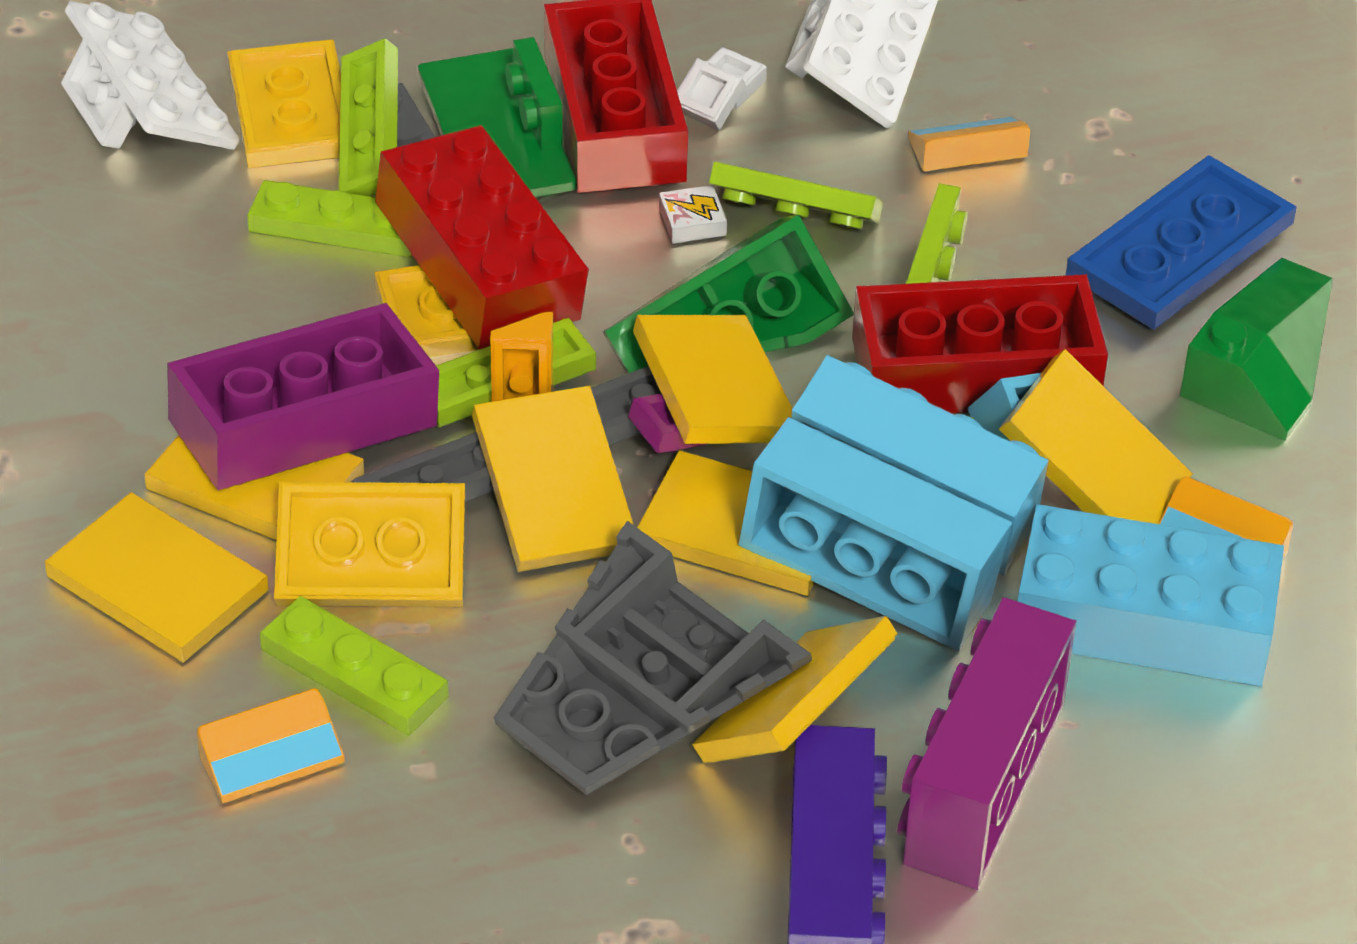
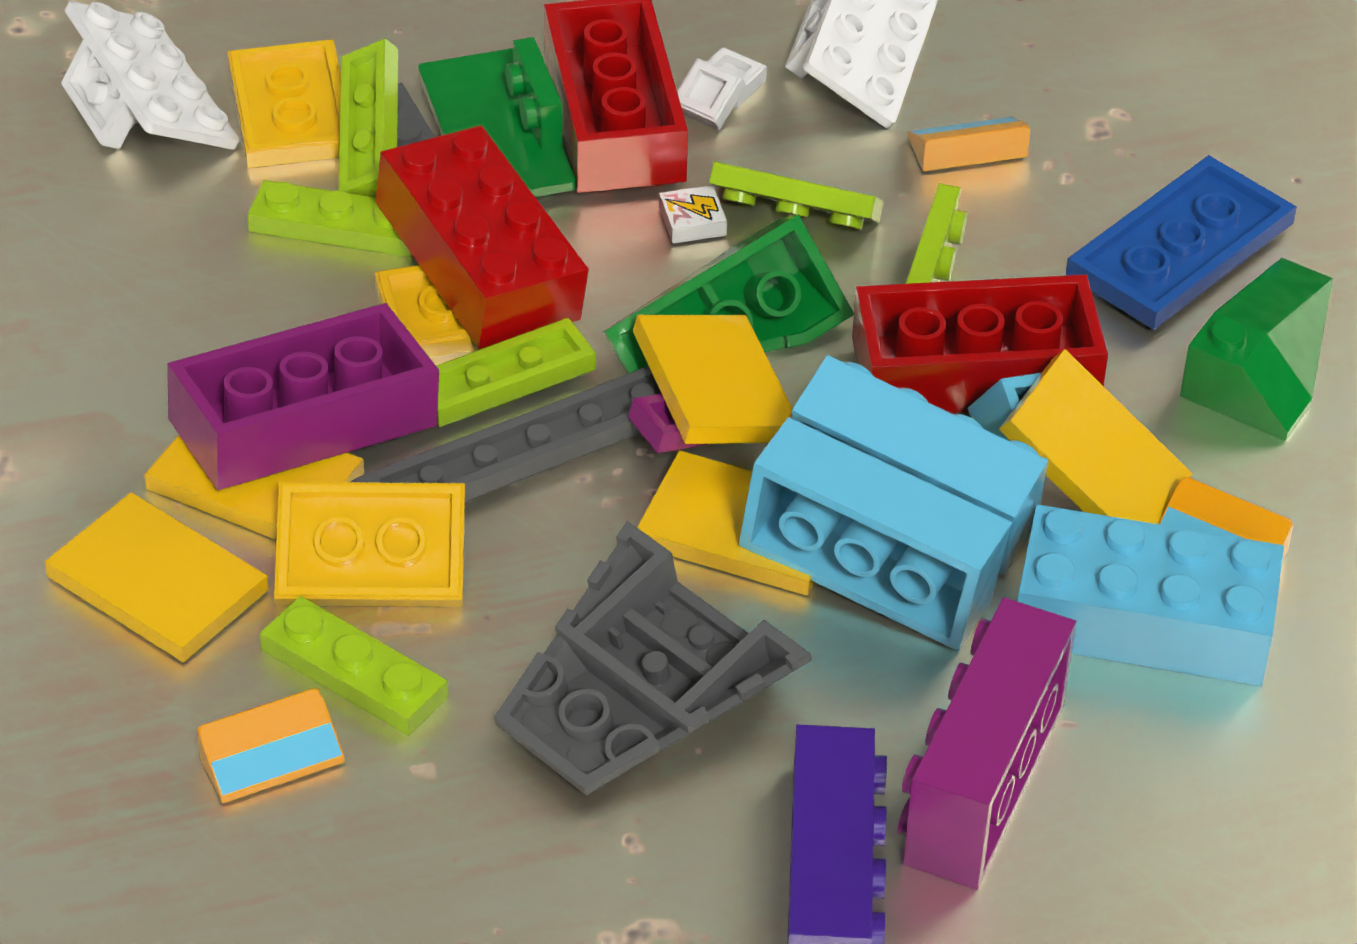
(522, 358): light orange slope -> none
(552, 476): yellow tile -> none
(789, 706): yellow tile -> none

